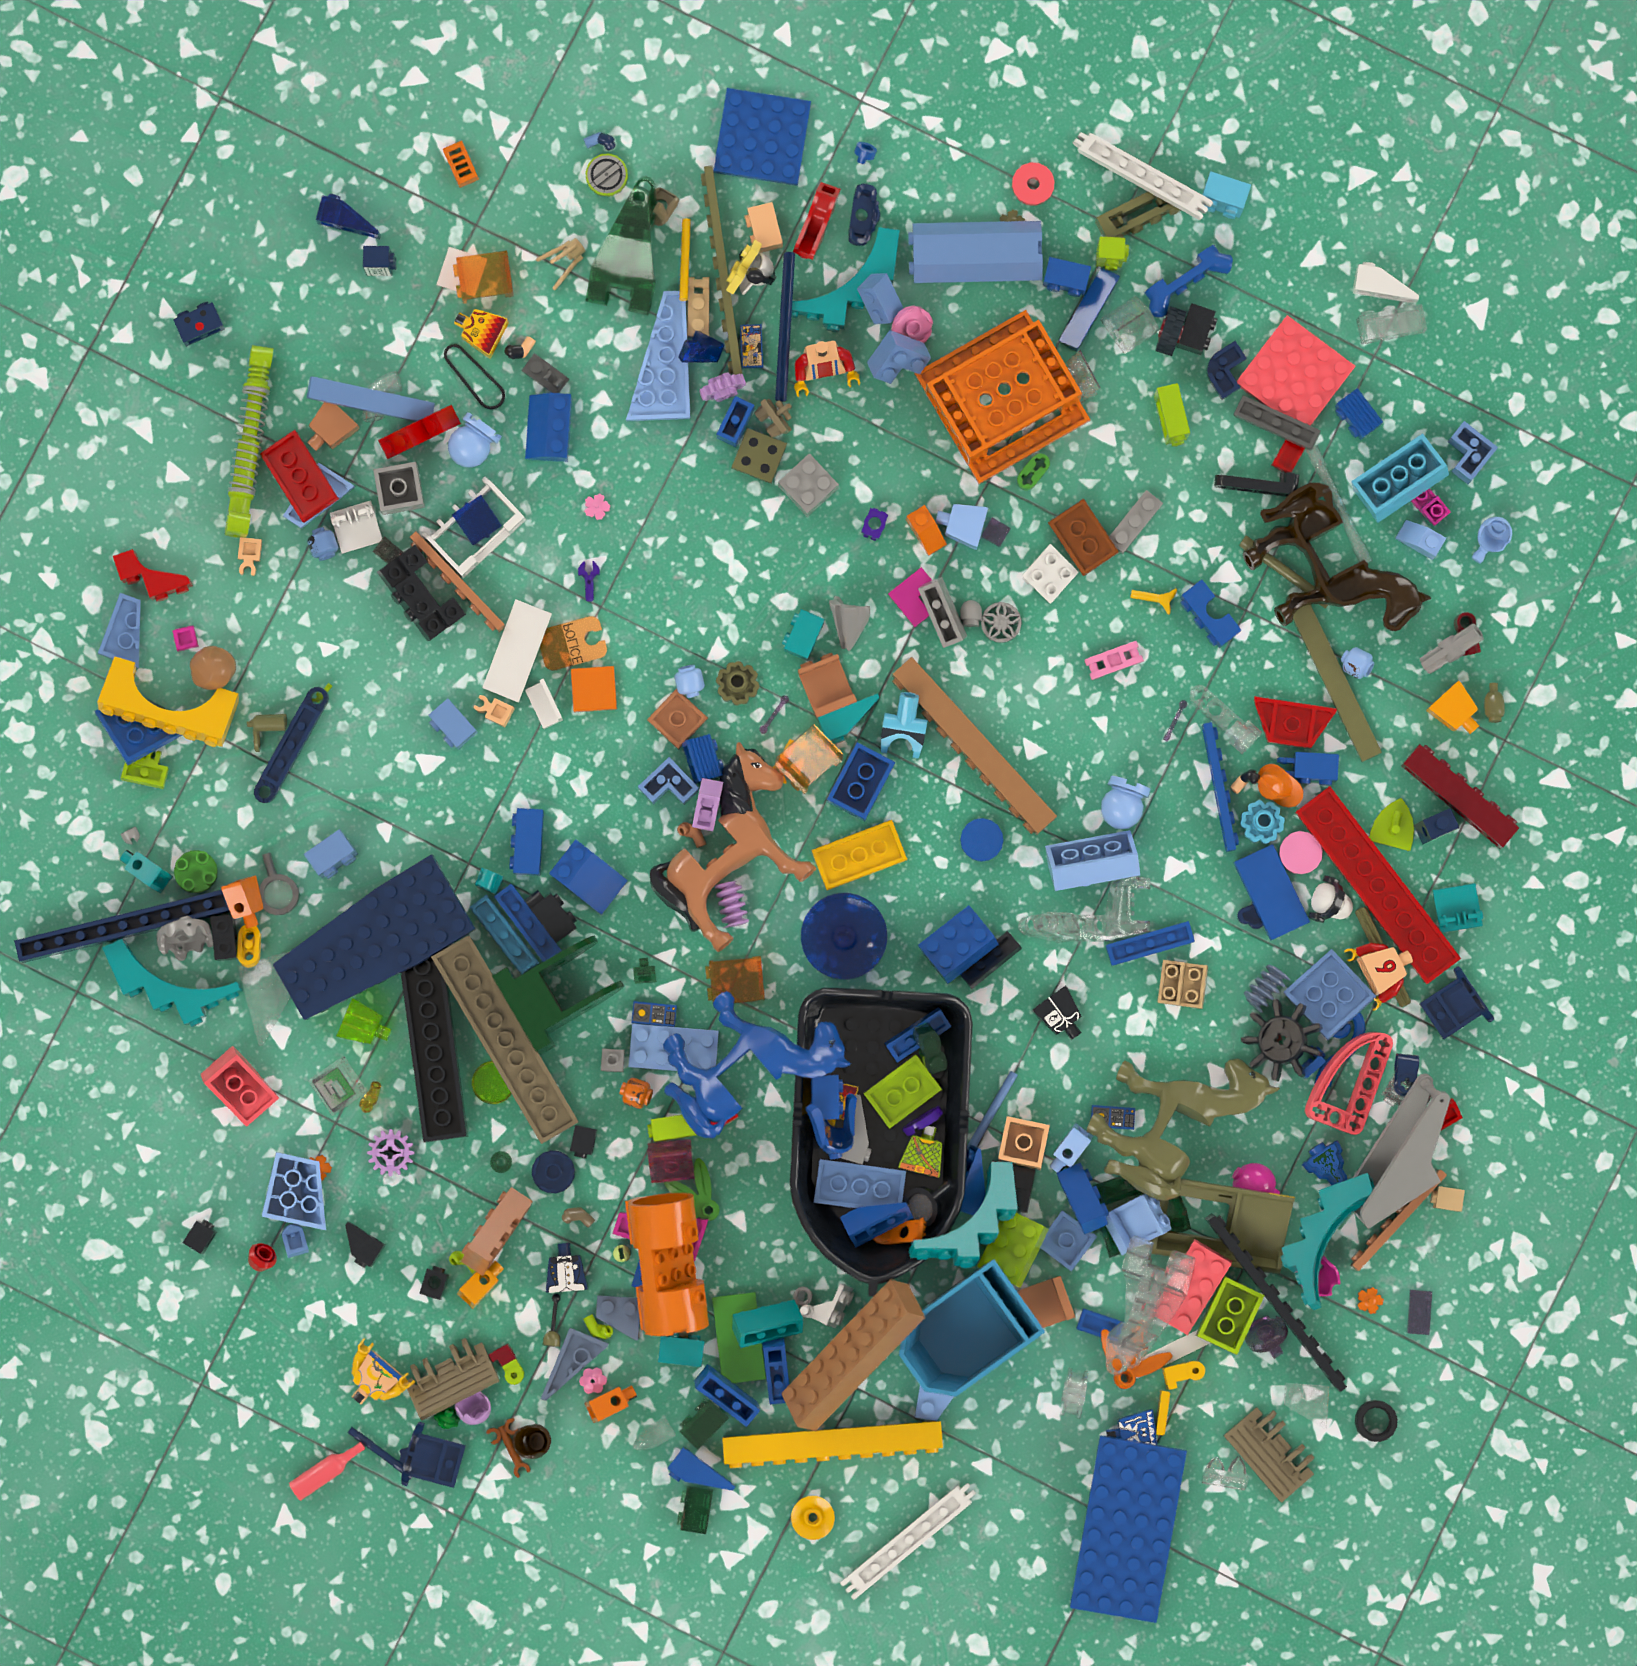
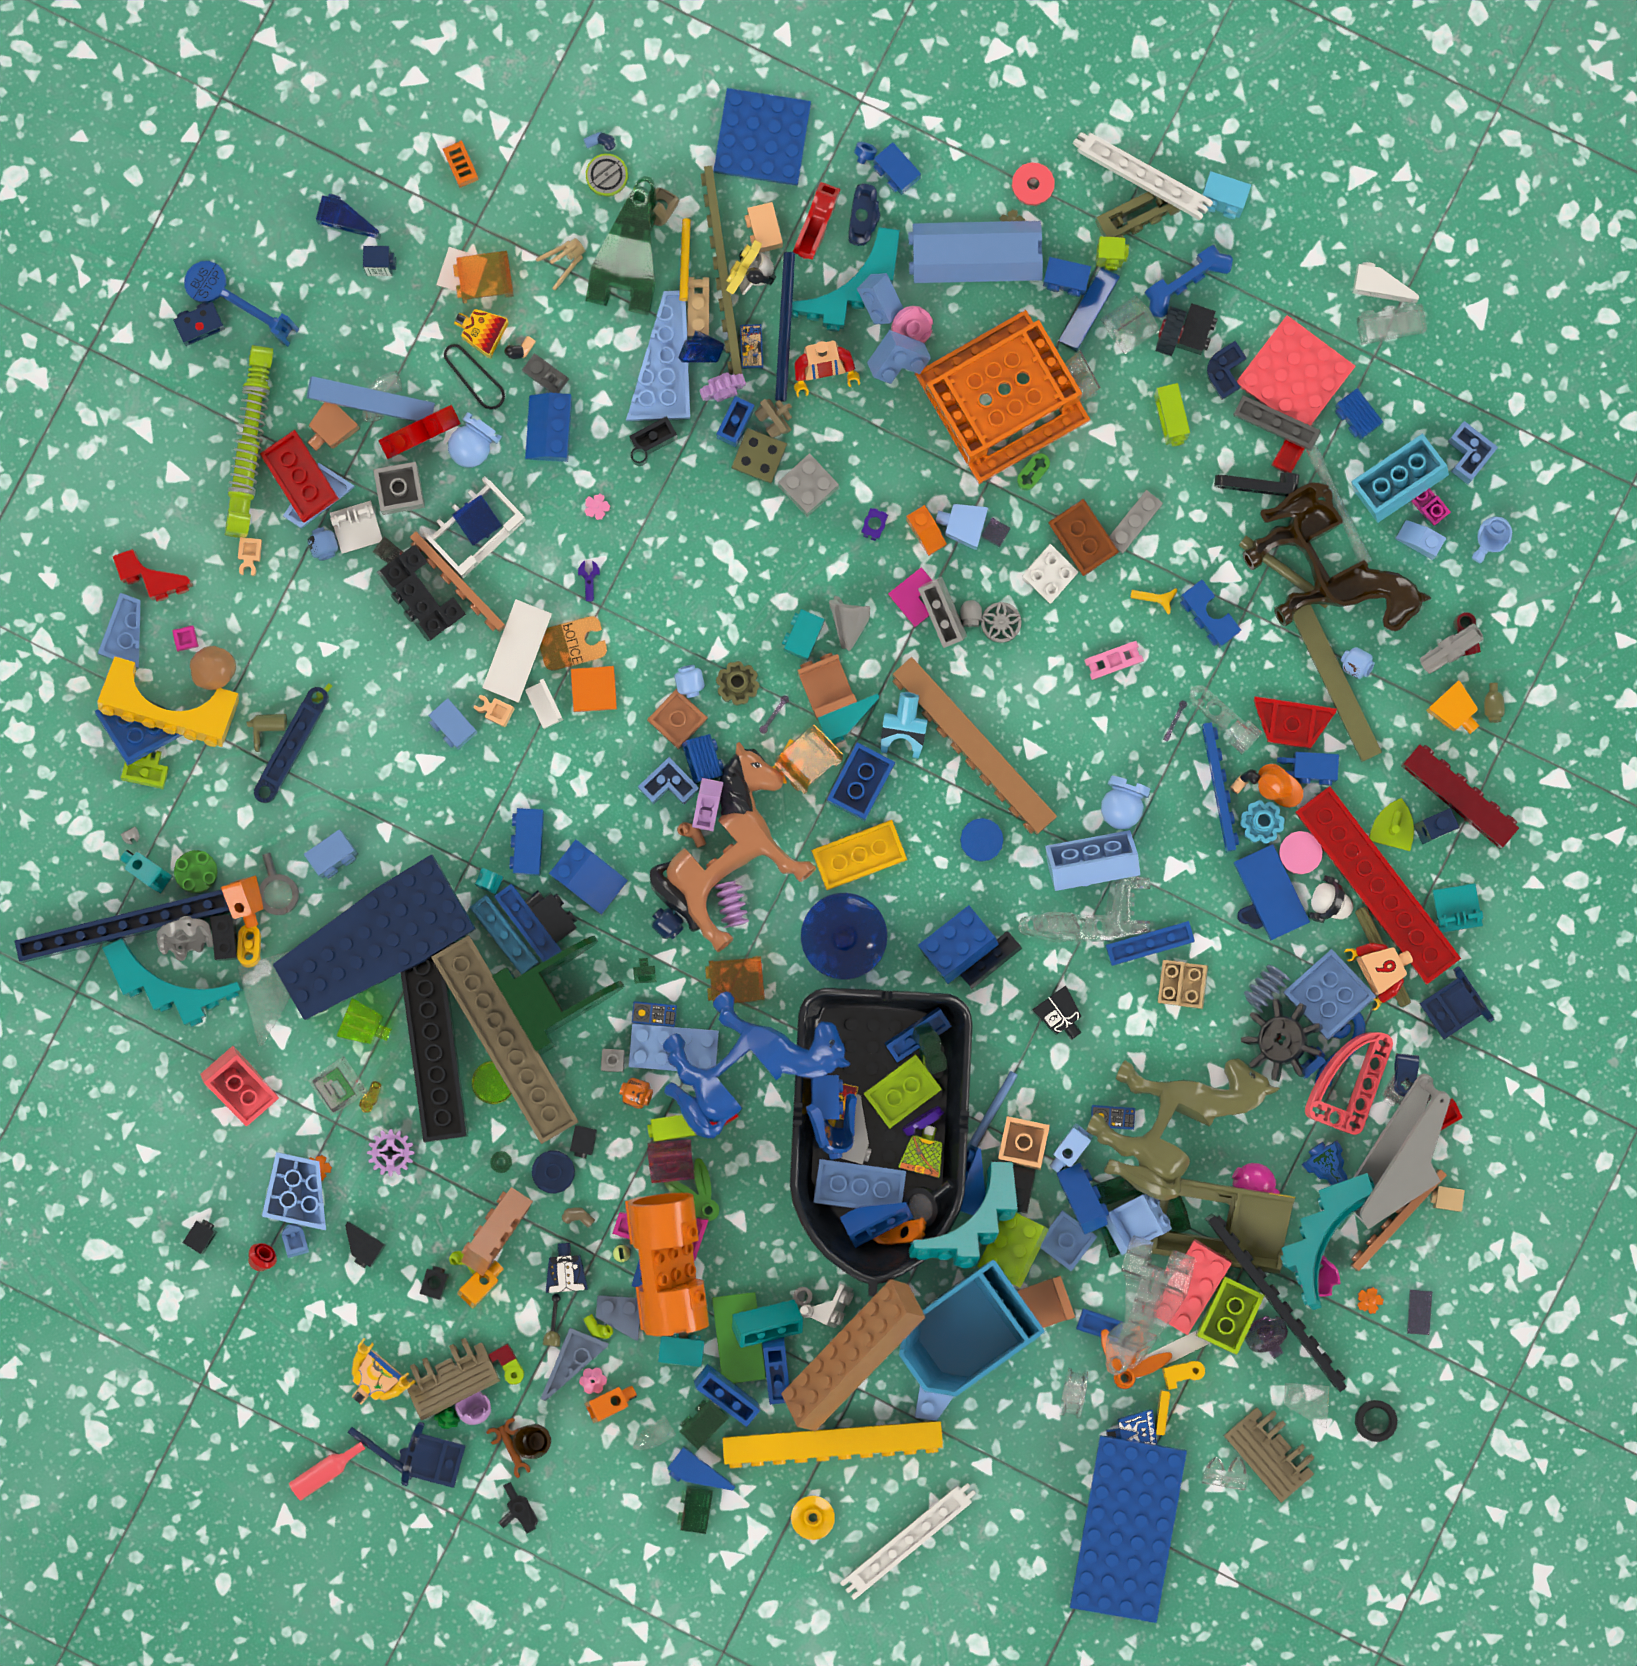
(207, 282): none -> blue piece
(518, 1508): none -> black piece
(652, 438): none -> black hinge
(667, 923): none -> dark blue head
(896, 168): none -> blue brick

